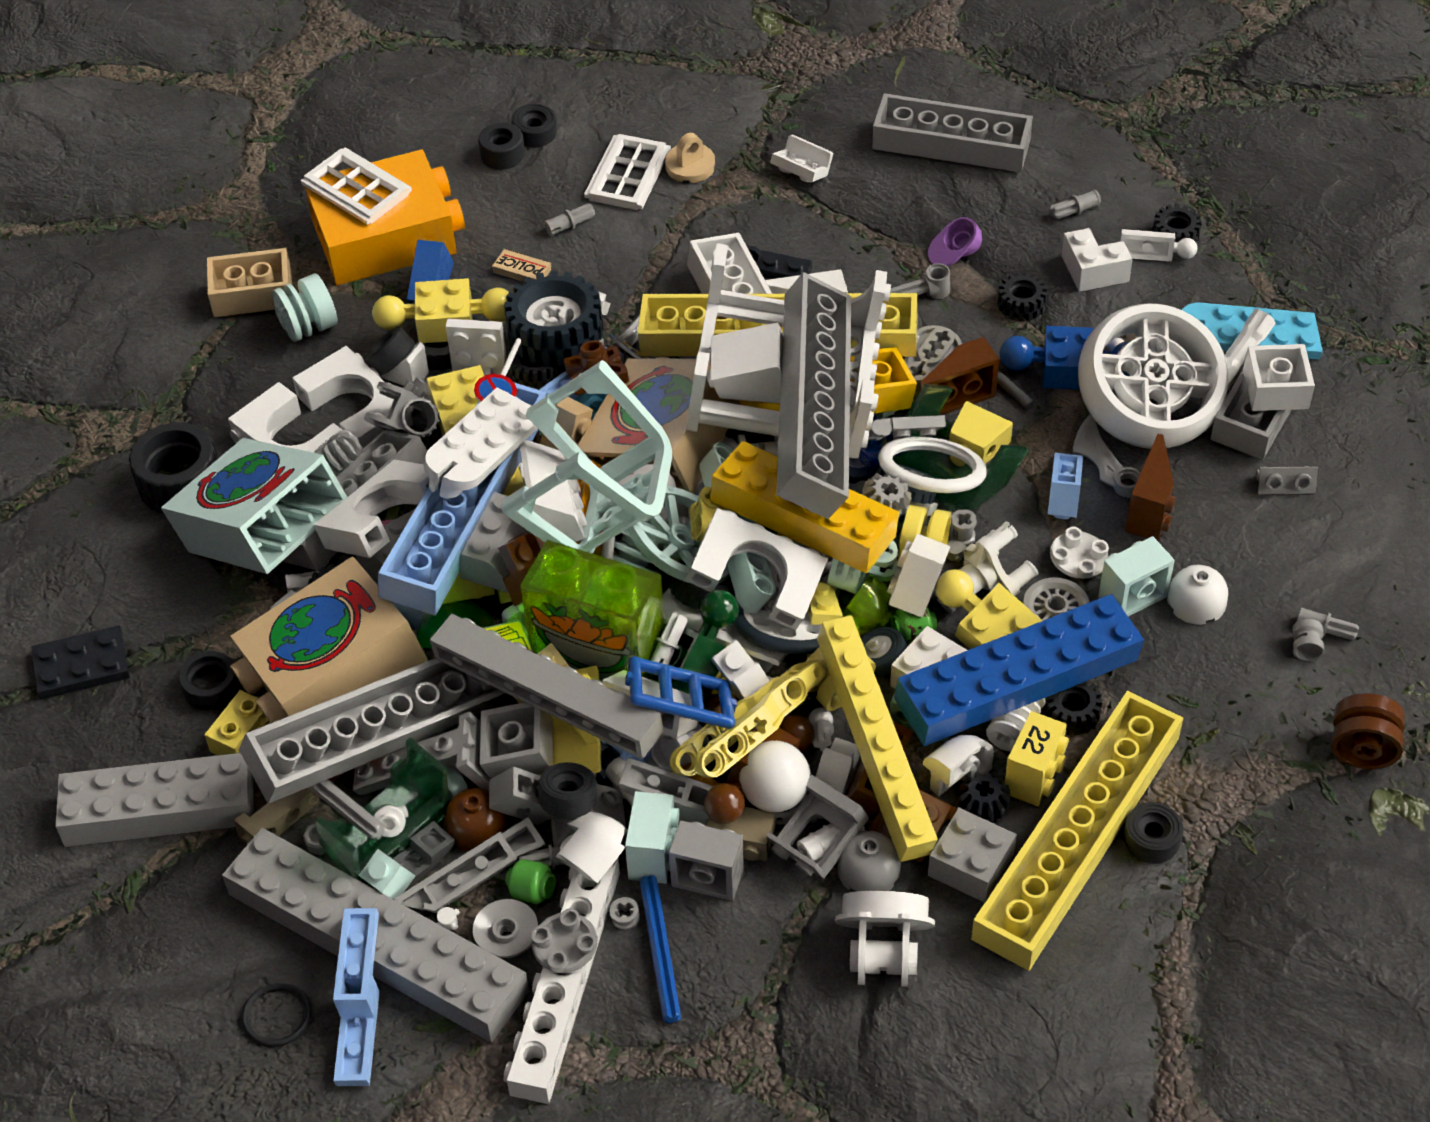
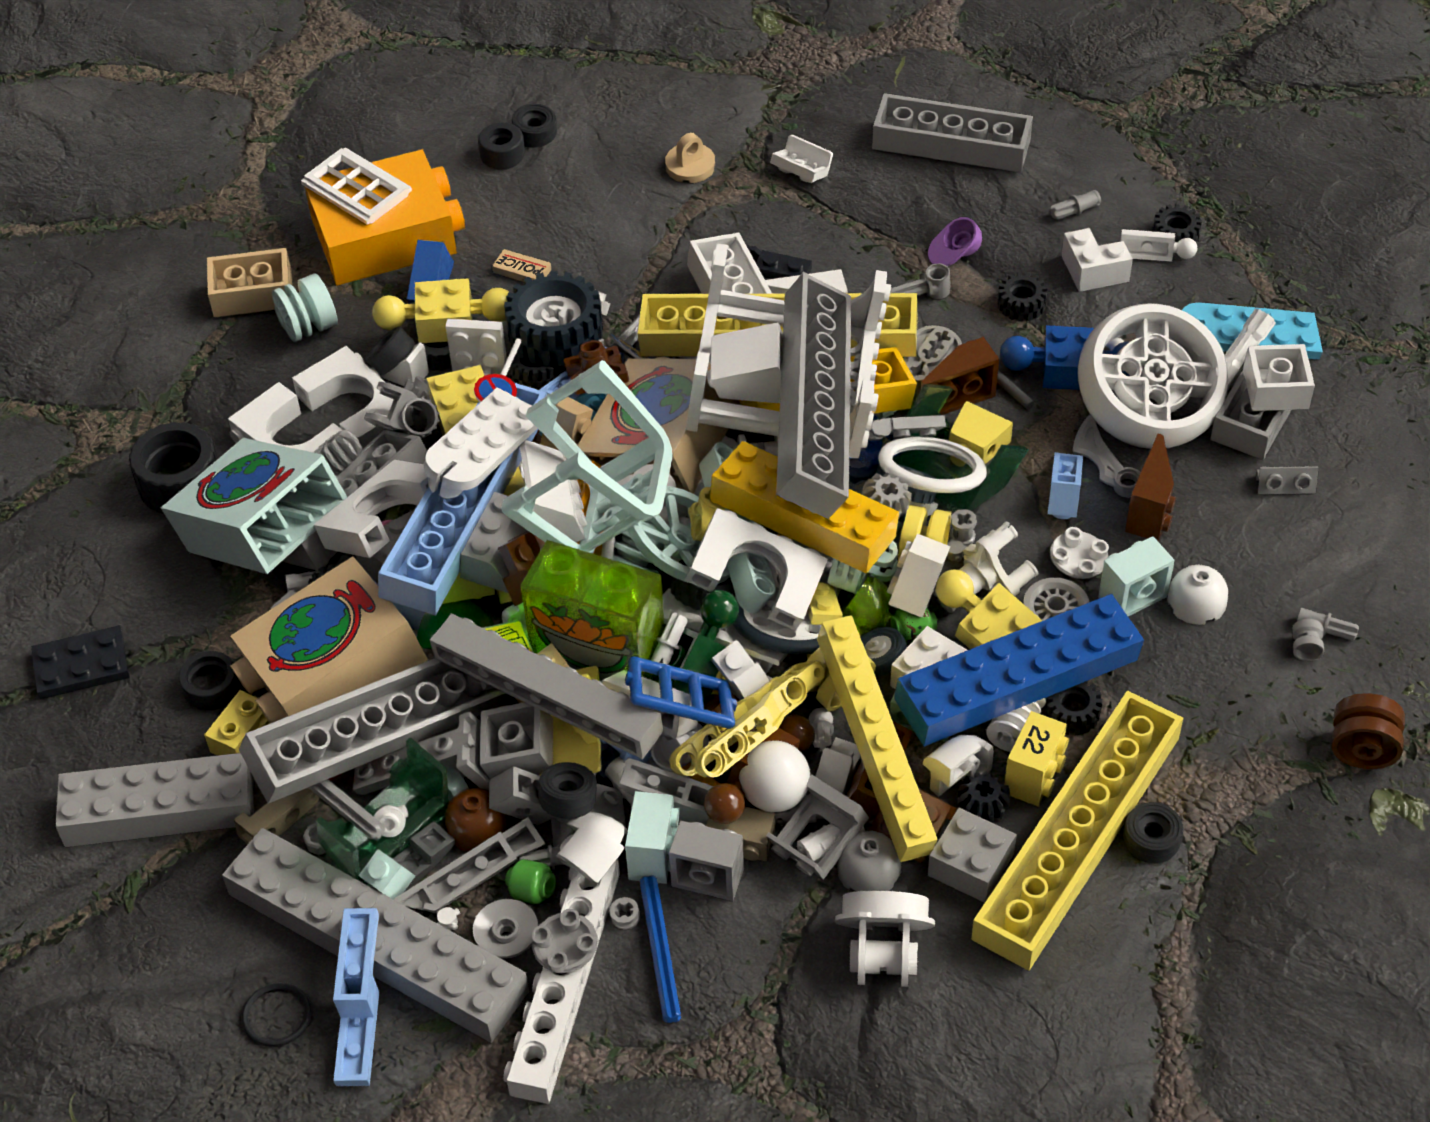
(569, 219): light grey axle -> none
(643, 186): white piece -> none

